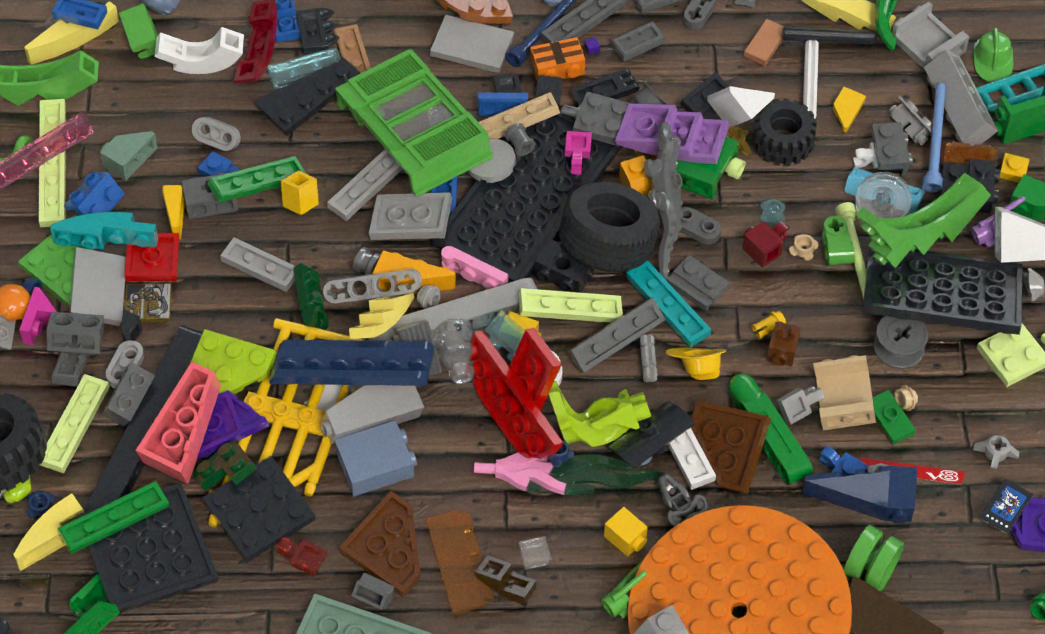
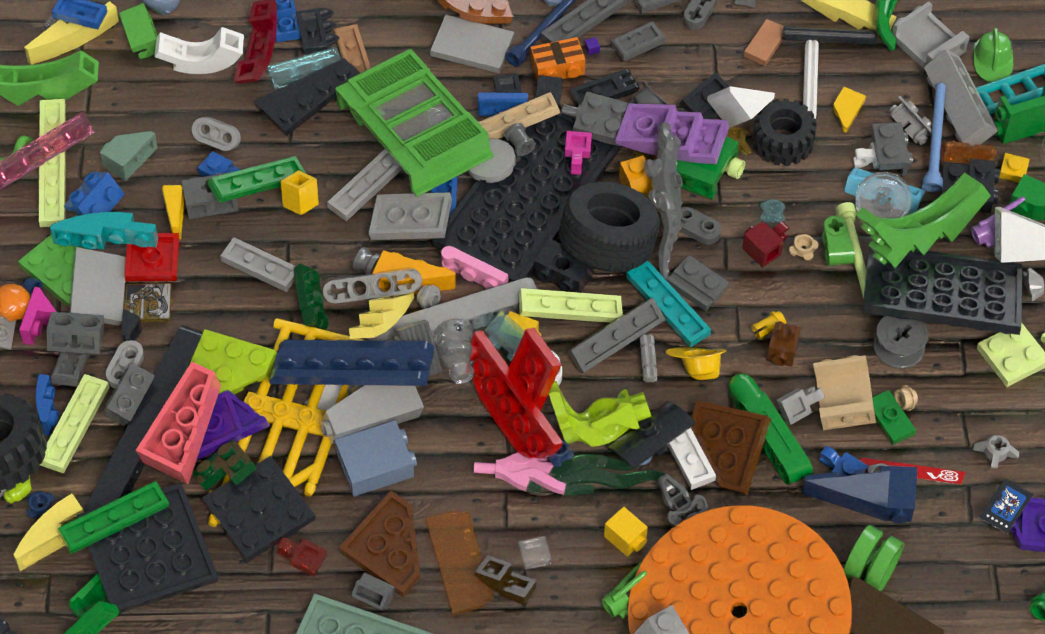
(44, 402): none -> blue slope

